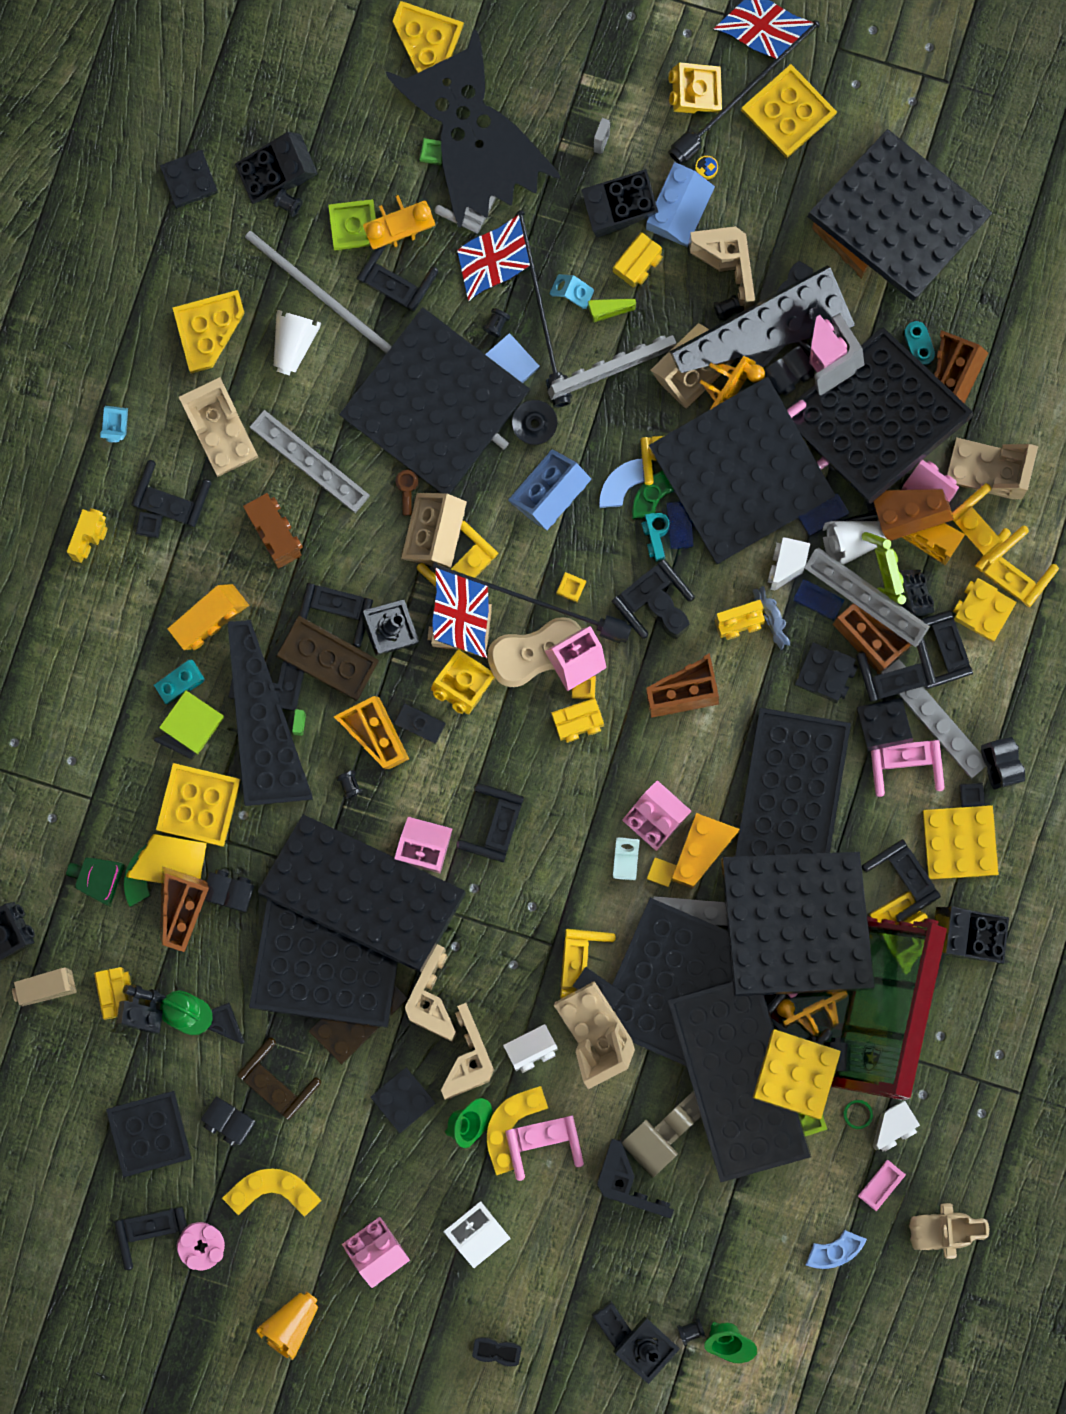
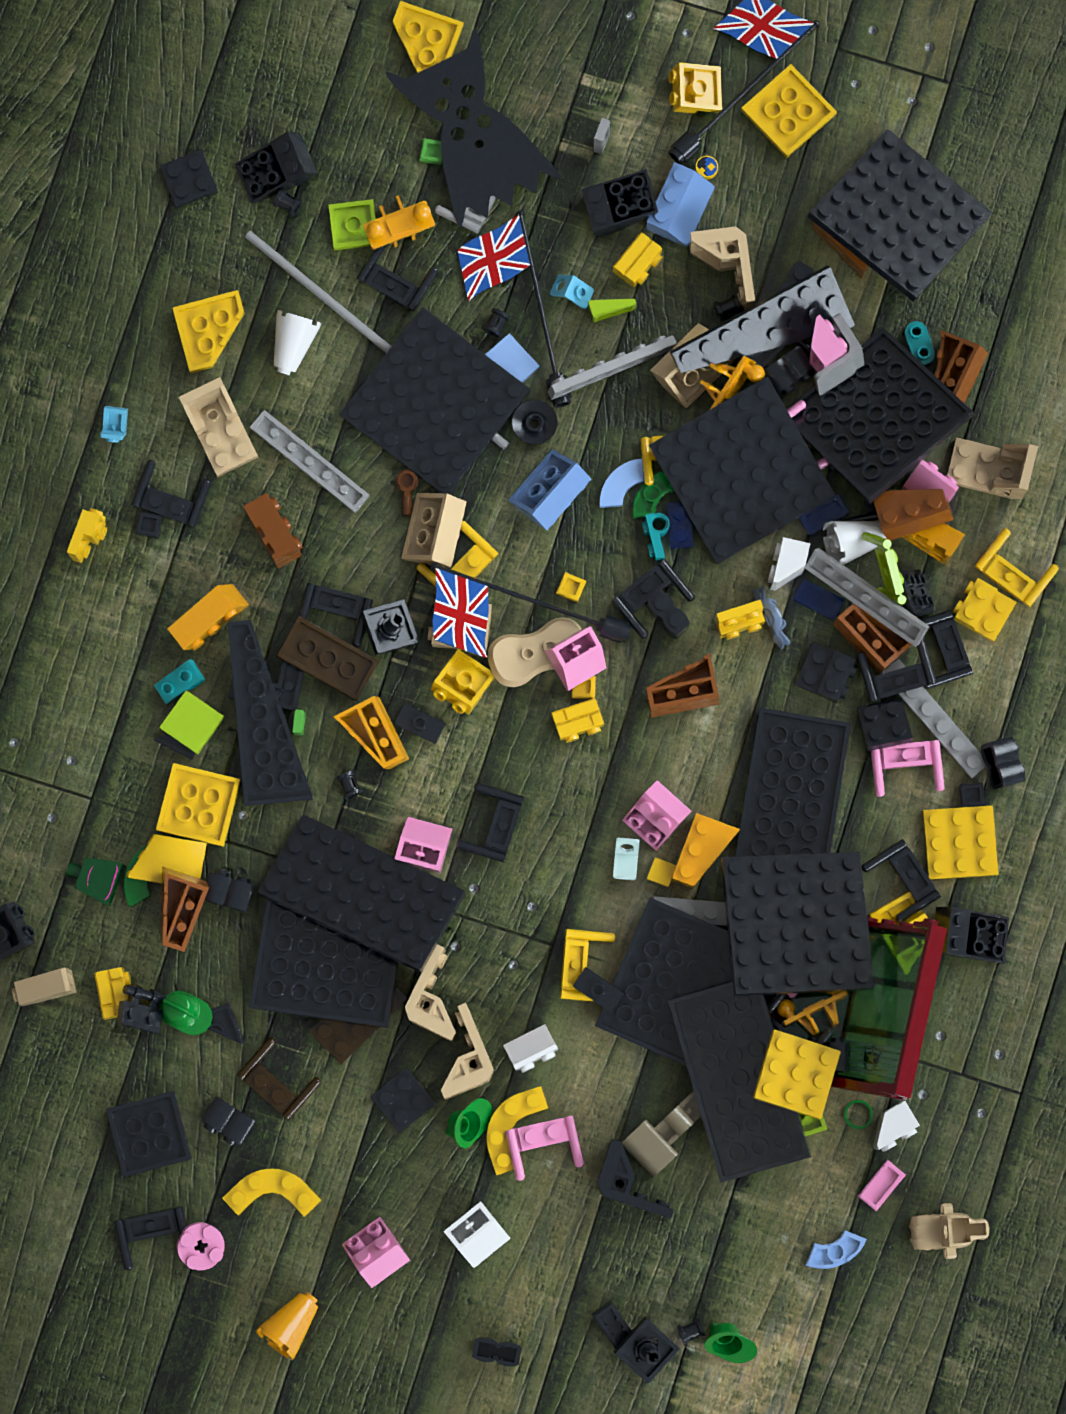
(602, 1040): tan bracket -> none
(980, 532): yellow plate -> none

